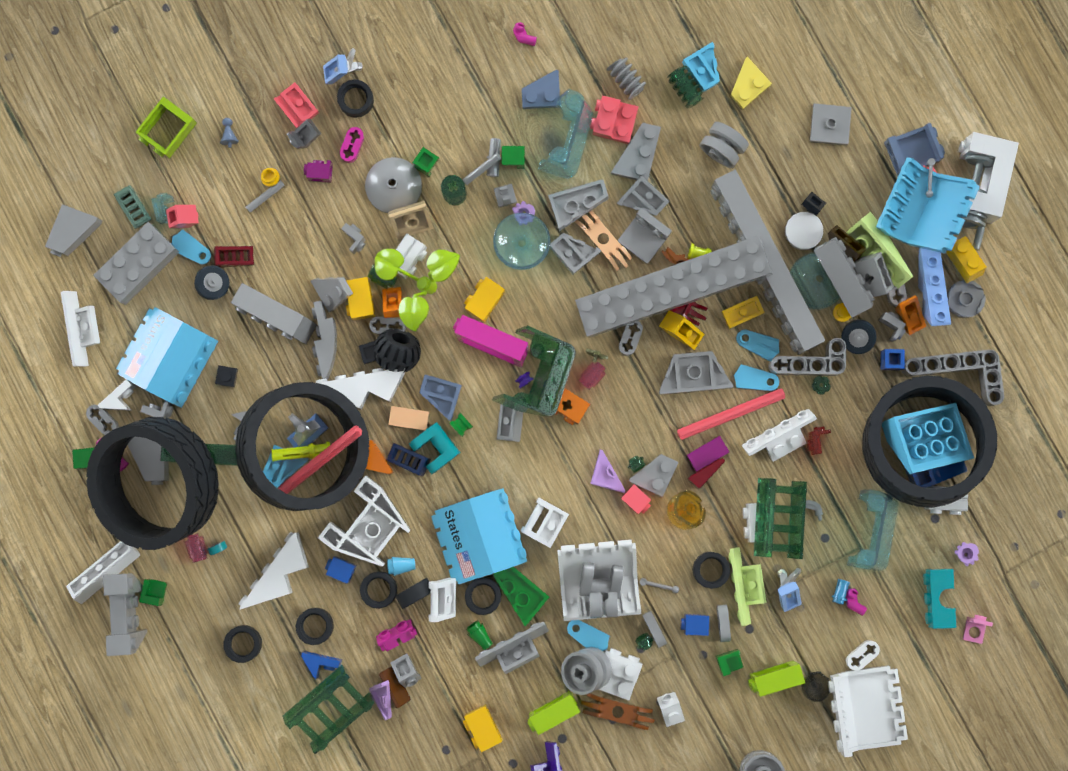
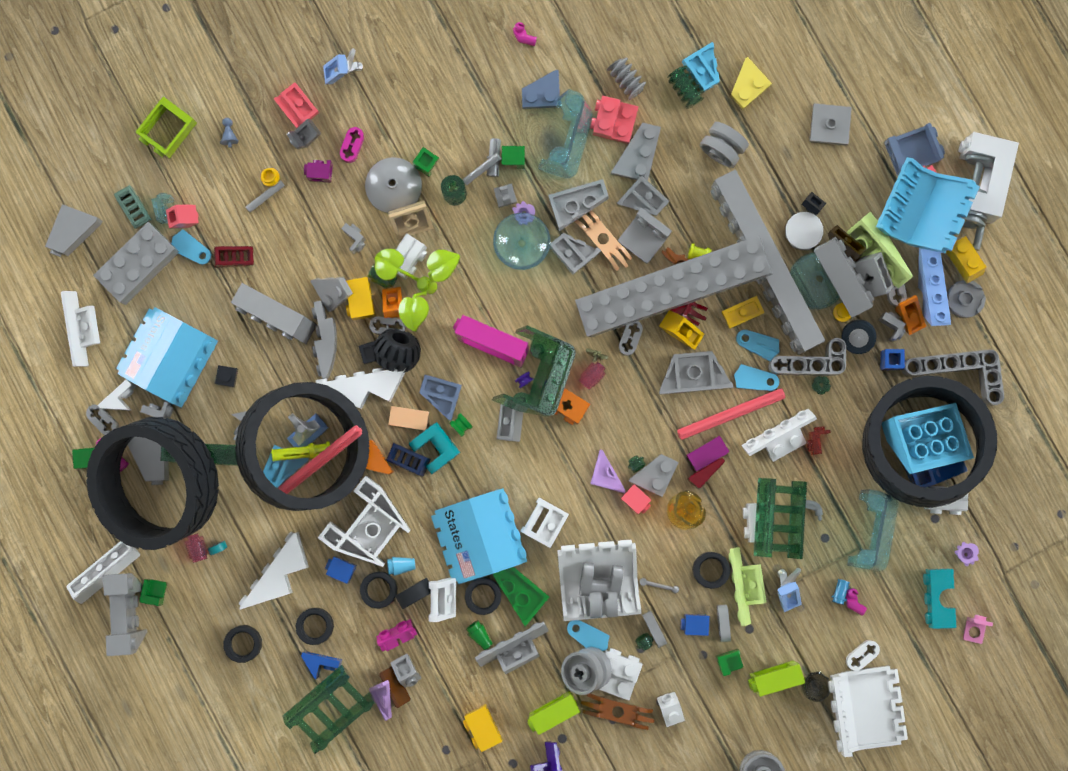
(211, 282): black wheel -> none
(355, 84): black tyre -> none
(484, 299): yellow brick -> none
(930, 163): light grey hinge -> none

